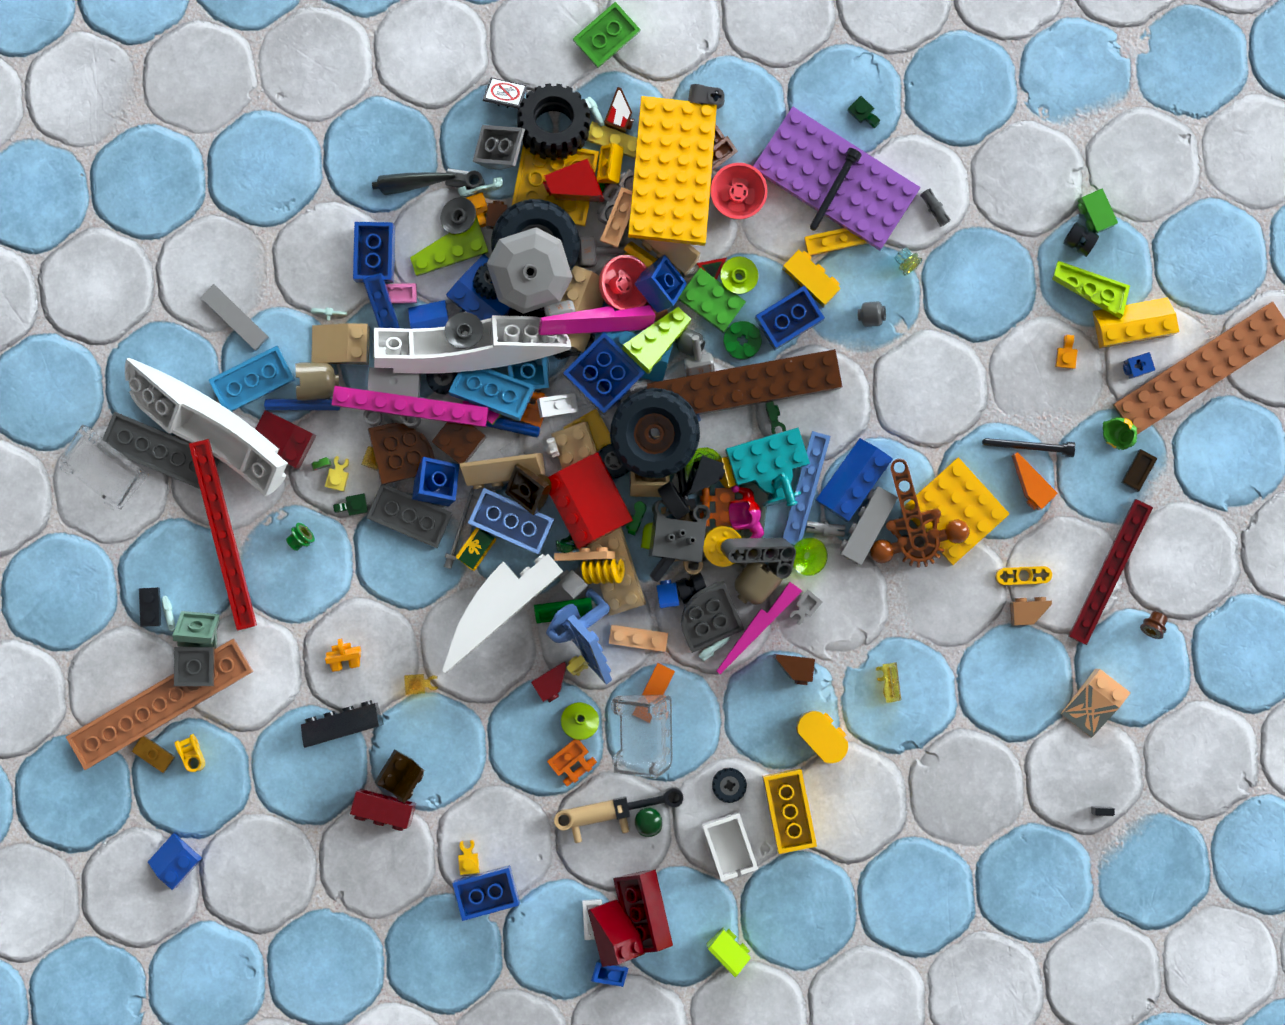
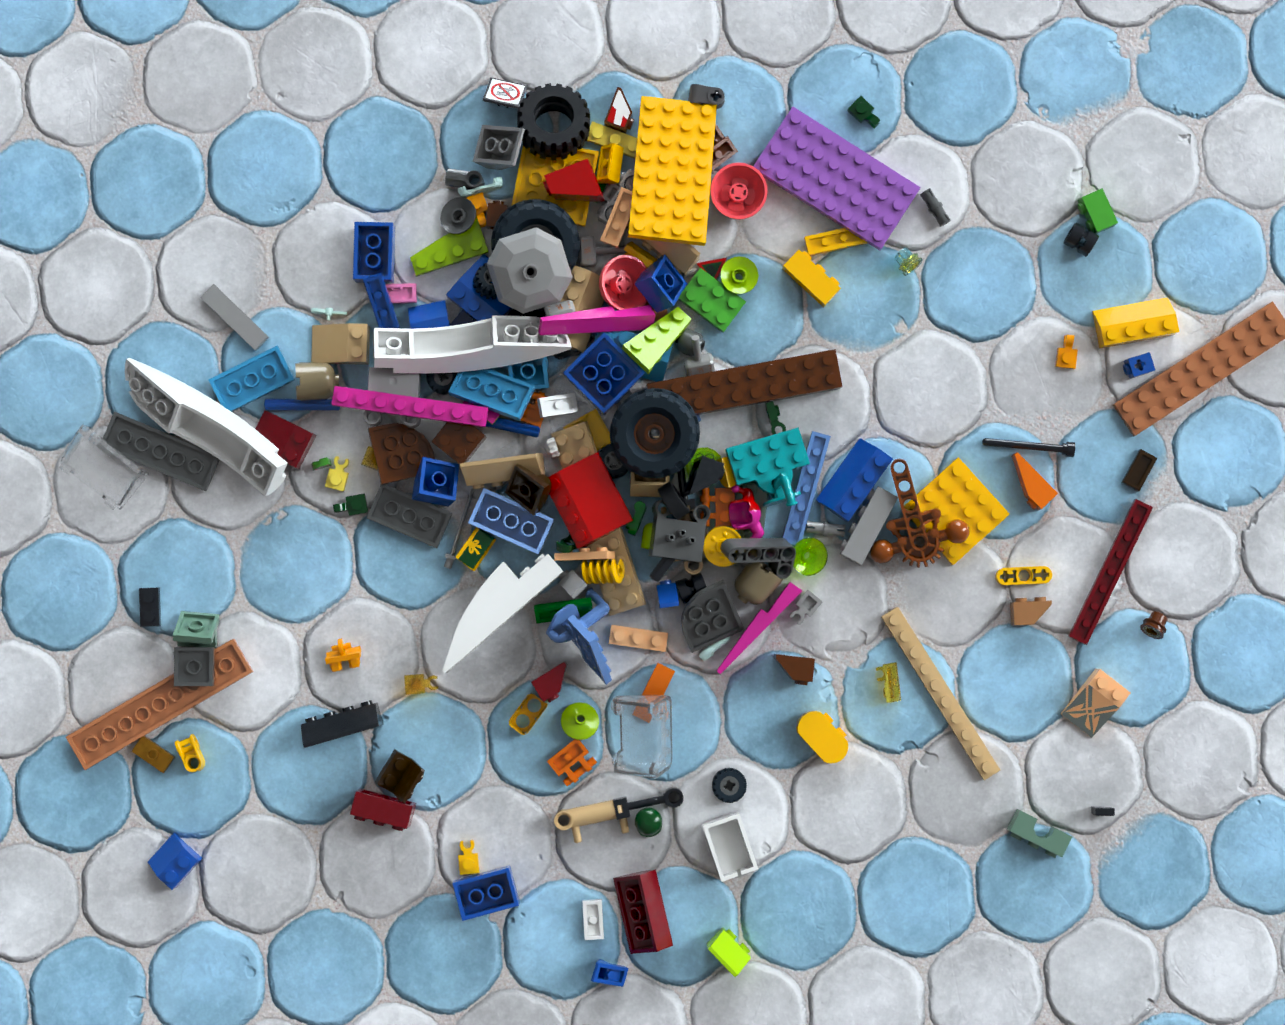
(167, 608): light aqua piece -> none
(222, 534): red plate -> none
(300, 537): green piece -> none
(408, 181): pearl dark grey piece -> none
(463, 322): dark grey dish -> none
(524, 710): none -> yellow piece
(577, 665): light yellow plate -> none
(591, 104): light aqua piece -> none
(606, 35): bright green plate -> none
(614, 934): dark red slope -> none
(751, 334): green plate -> none
(789, 318): blue brick -> none
(789, 811): yellow brick -> none
(852, 156): black piece -> none
(872, 314): dark grey head -> none
(940, 693): none -> tan plate
(1054, 841): none -> sand green arch
(1093, 287): lime wing -> none
(1120, 433): bright green hair -> none

